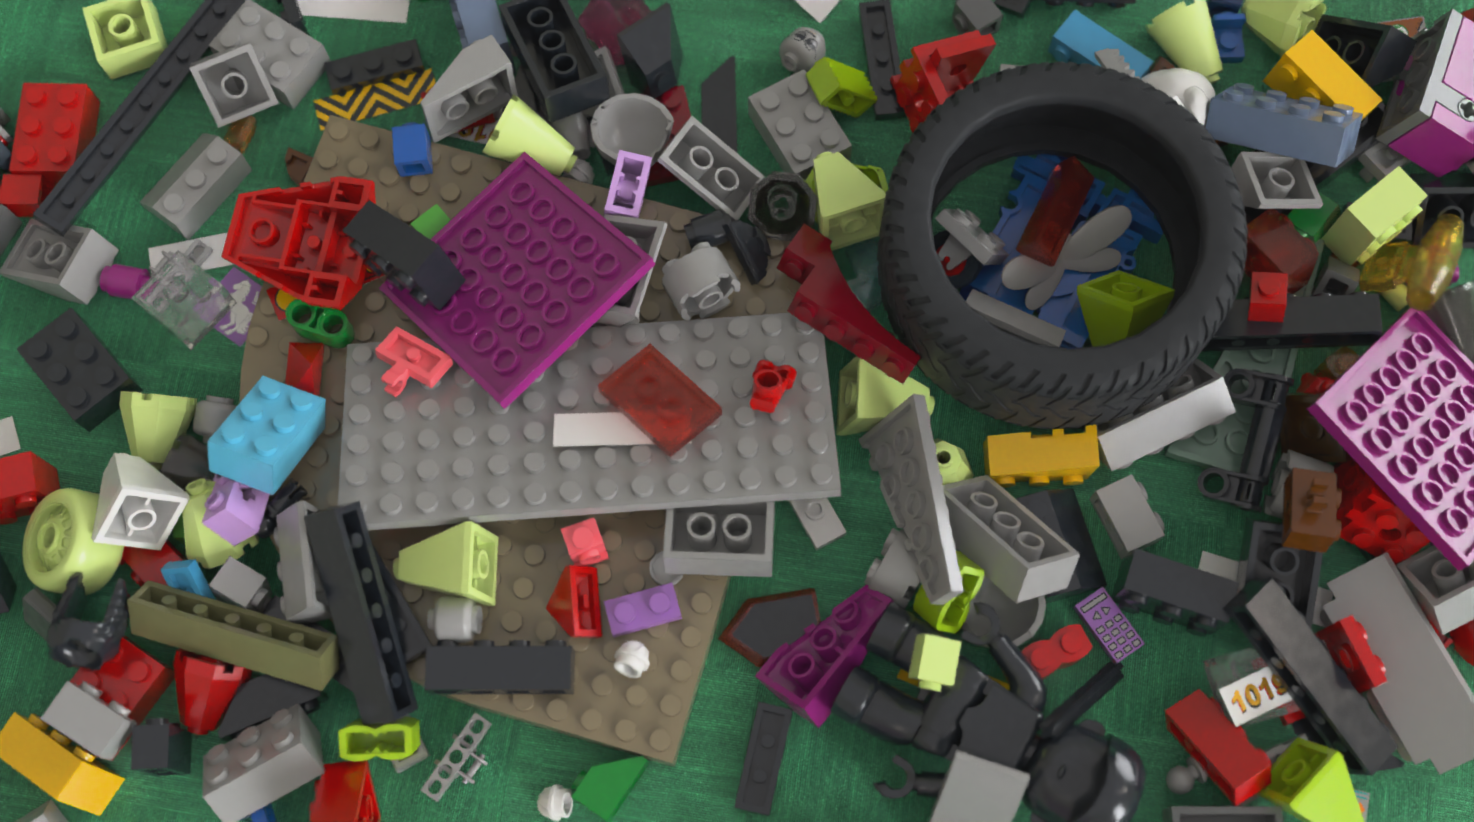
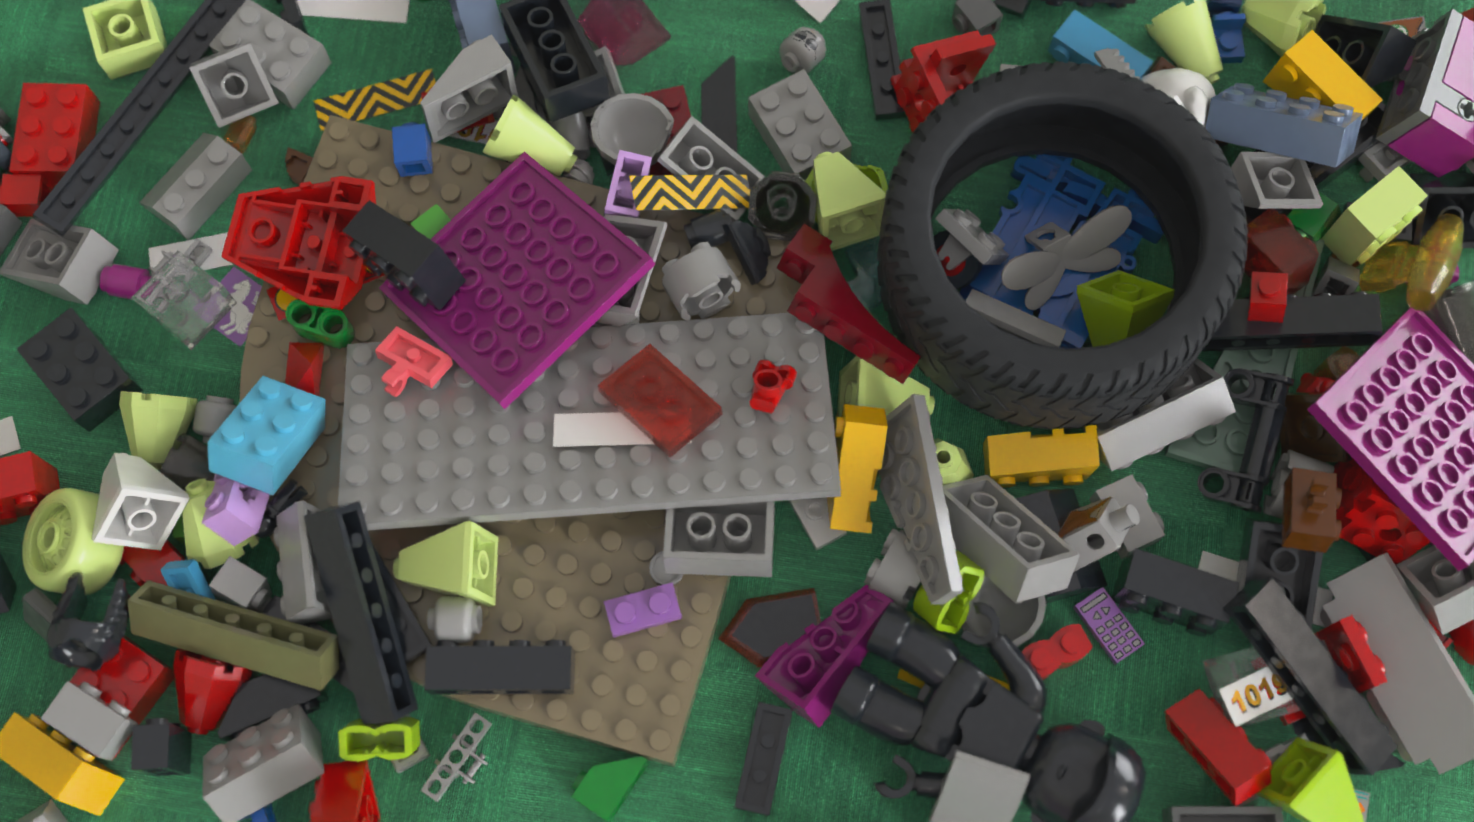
(374, 66): black plate -> none
(555, 802): white plate -> none
(577, 602): red slope -> none
(585, 543): coral brick -> none
(631, 659): white plate -> none
(652, 52): black slope -> none
(690, 192): none -> sticker
(841, 87): lime brick -> none
(860, 453): none -> yellow wedge
(934, 661): yellowish green brick -> none
(1056, 212): clear red slope -> none
(1081, 701): black axle -> none
(1098, 529): none -> light grey torso
(1182, 779): light grey pin -> none
(1396, 297): yellowish green hinge -> none

